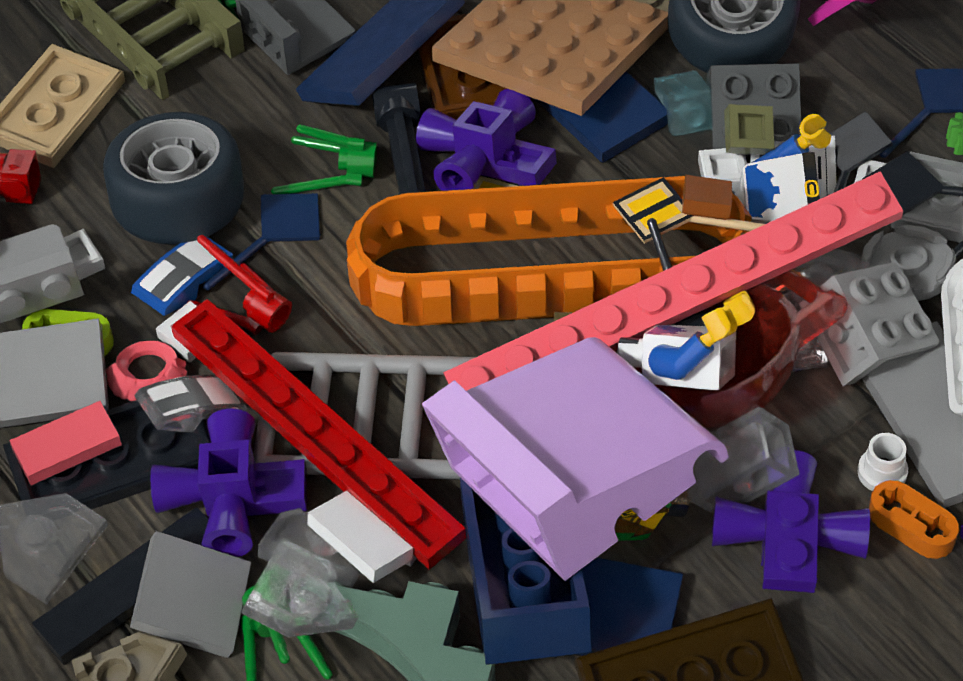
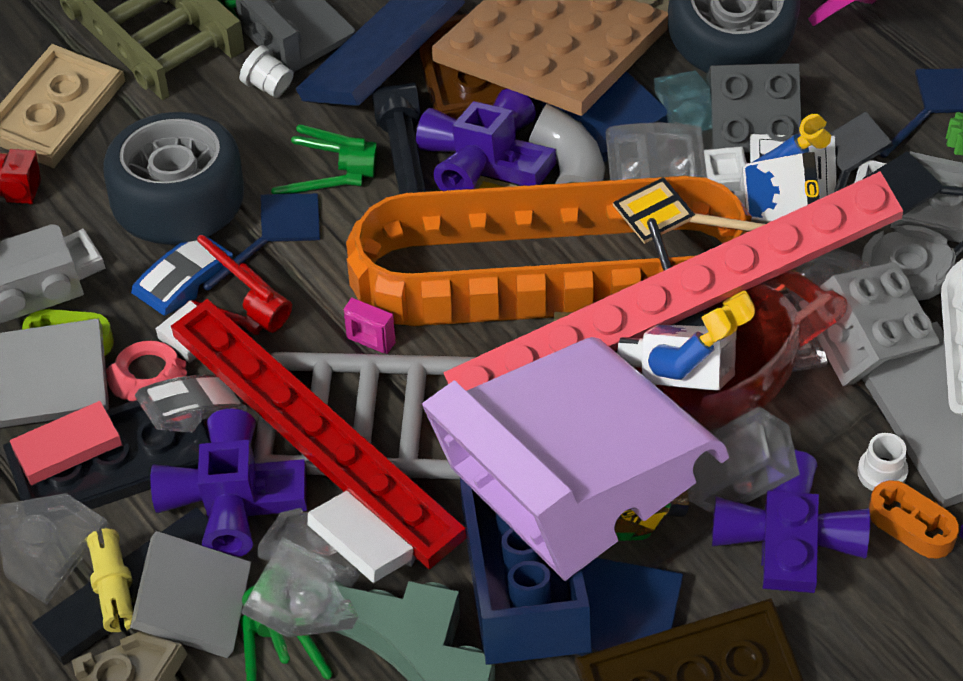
(110, 579): none -> light yellow pin
(266, 72): none -> white piece
(369, 325): none -> dark pink tile
(574, 146): none -> light grey cylinder
(655, 151): none -> clear slope
(707, 197): dark orange tile -> none
(749, 129): olive tile -> none

